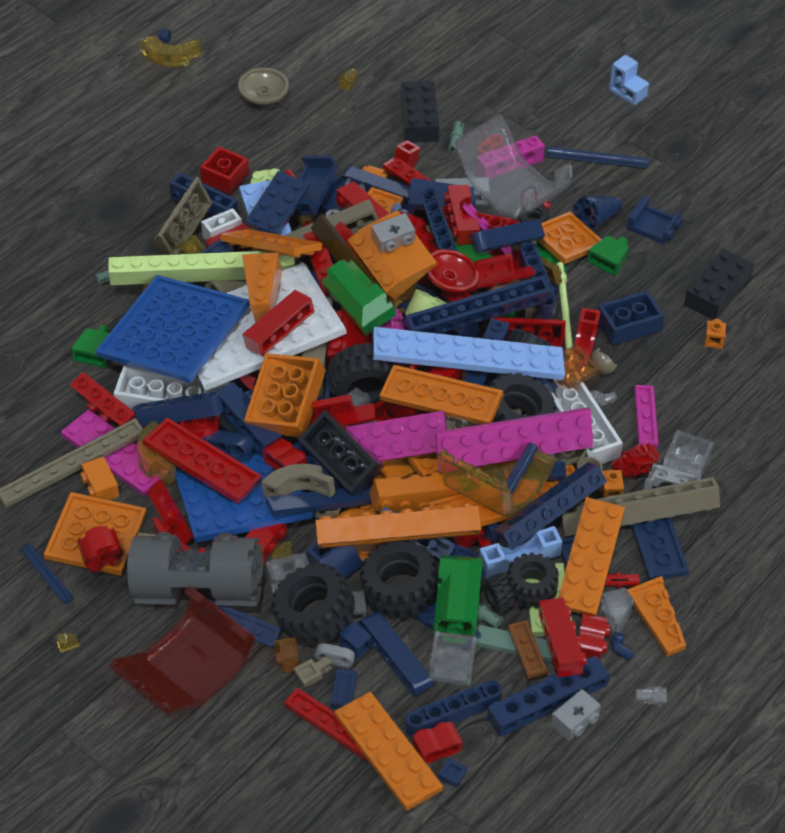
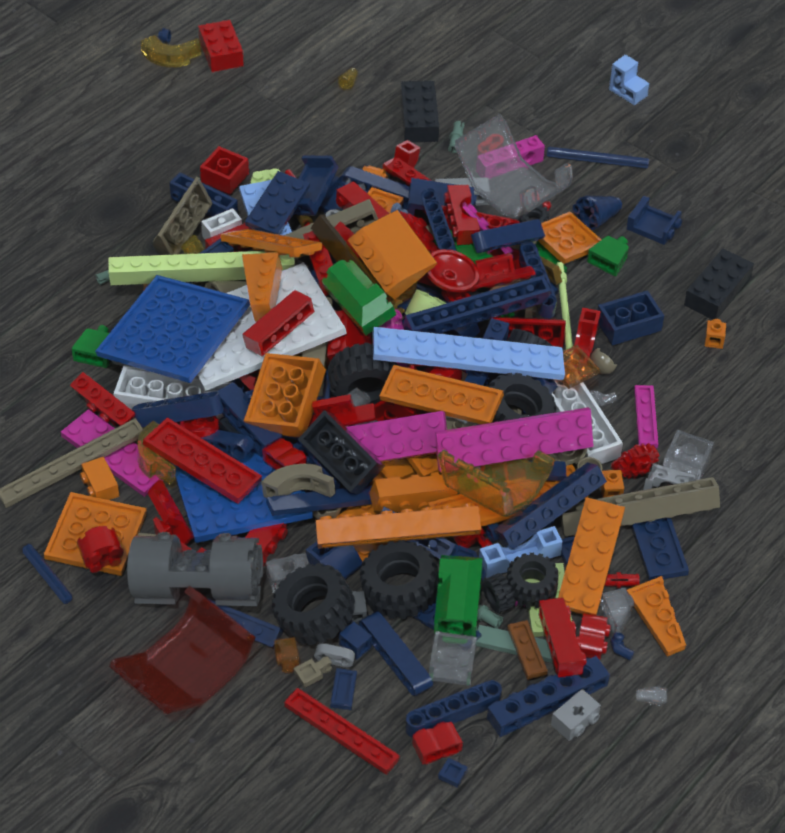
(67, 641): clear yellow tile -> none
(220, 46): none -> red brick
(263, 85): dark tan dish -> none
(283, 551): clear yellow tile -> none
(388, 751): orange plate -> none
(393, 233): light grey brick -> none
(521, 466): dark blue axle -> none

